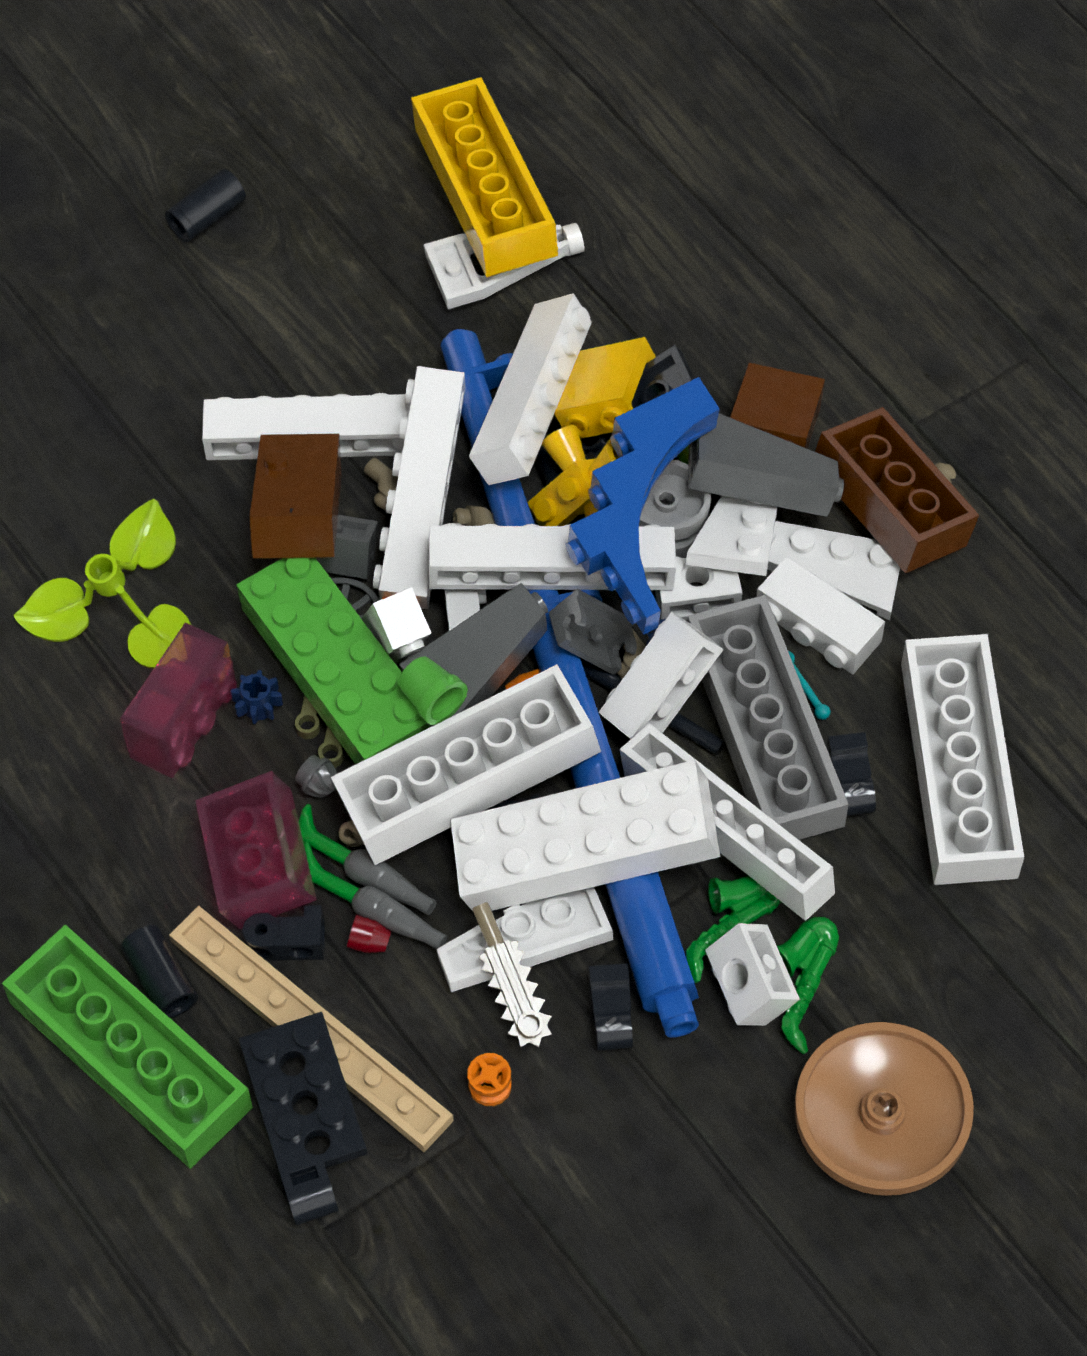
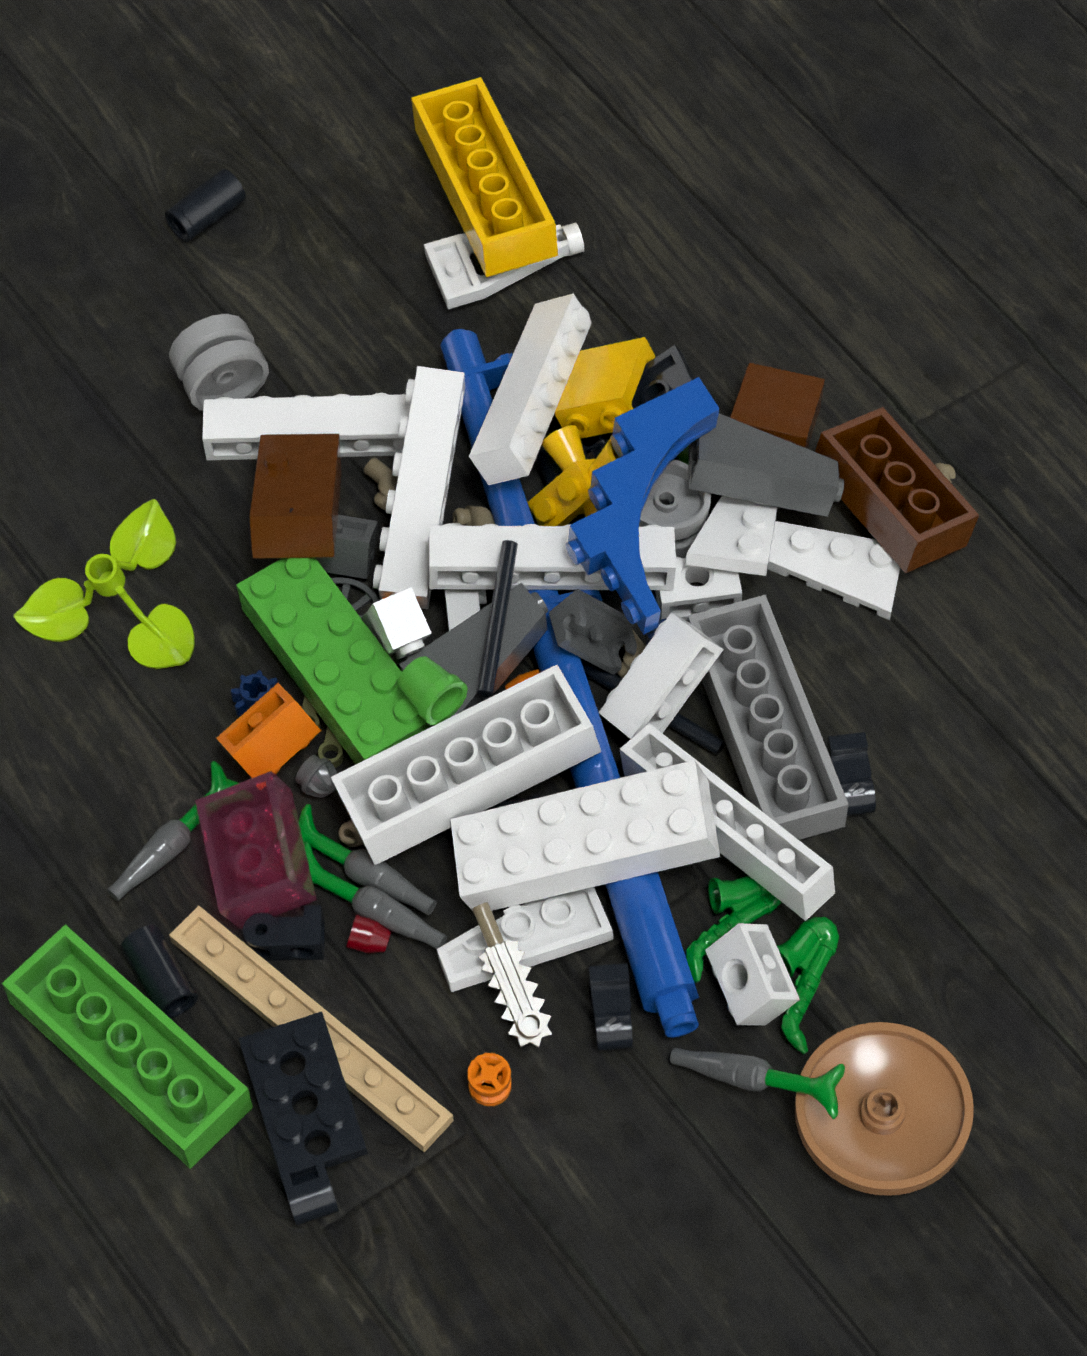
(165, 842): none -> dark grey piece
(179, 700): clear pink brick -> none
(218, 360): none -> light grey wheel
(269, 733): none -> orange brick
(497, 618): none -> black bar
(757, 1074): none -> piece
(821, 616): white brick -> none
(821, 710): teal hinge -> none
(961, 760): white brick -> none

